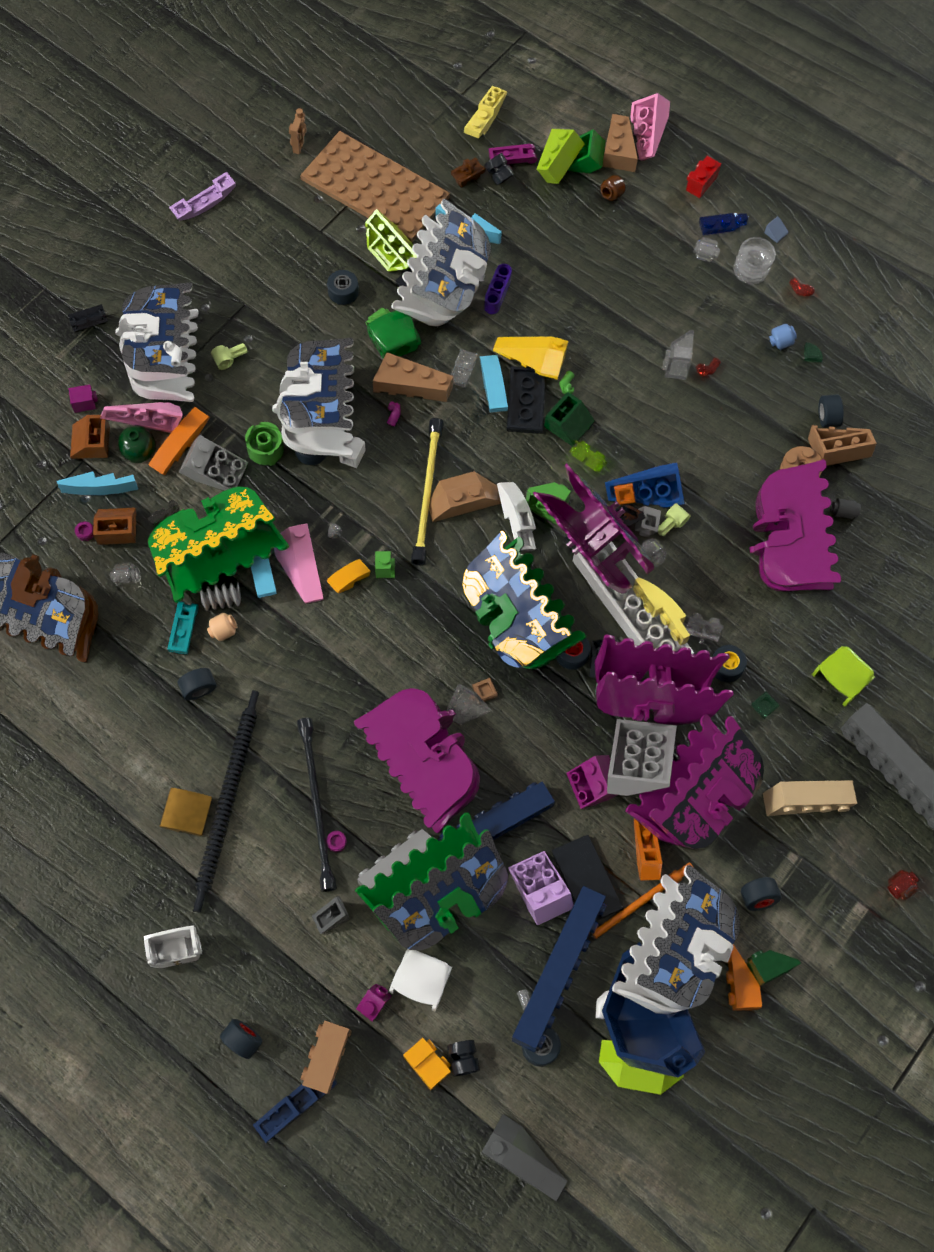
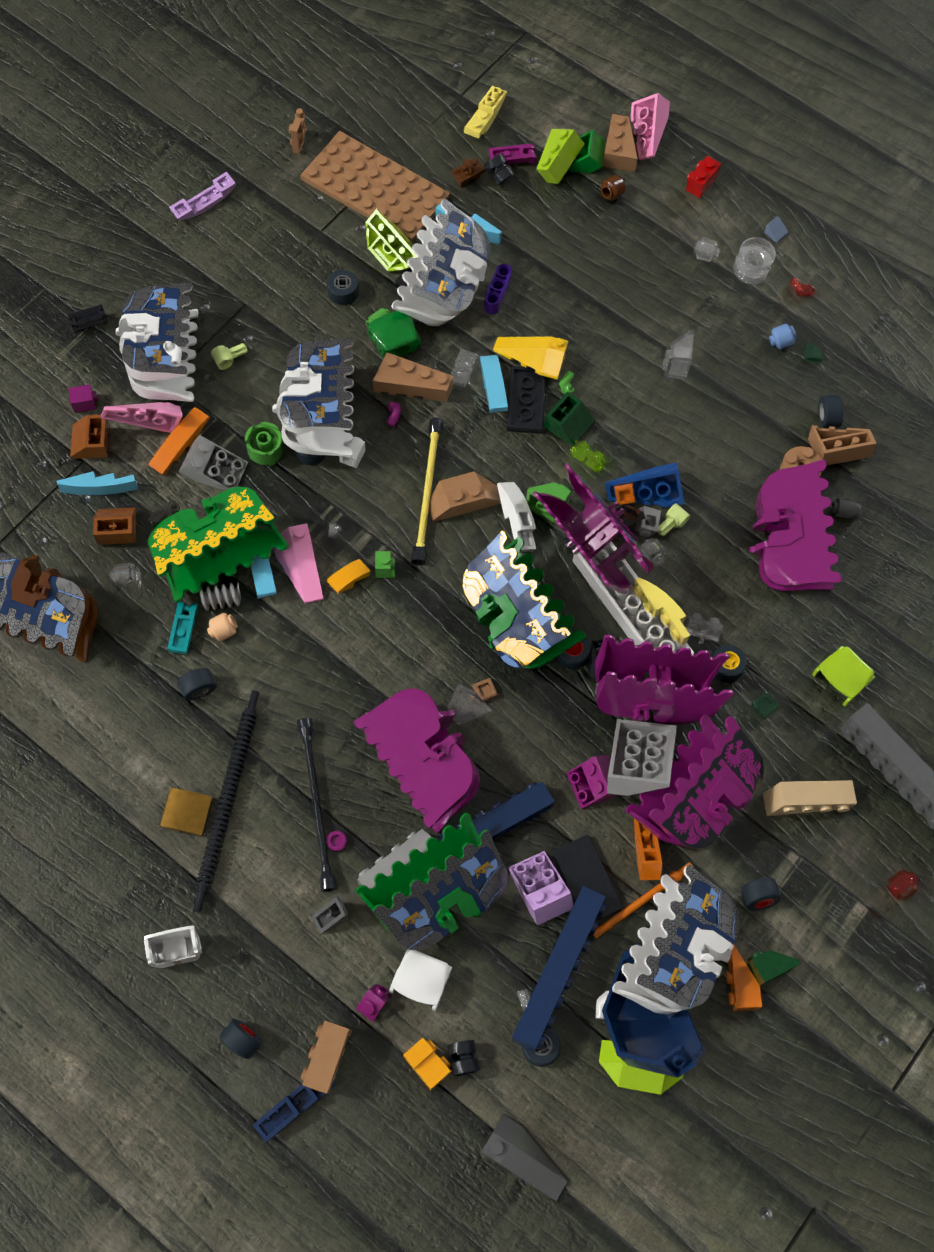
(84, 531): magenta tile -> none
(136, 444): dark green cylinder -> none
(704, 370): clear red arm -> none
(722, 223): clear blue hinge -> none

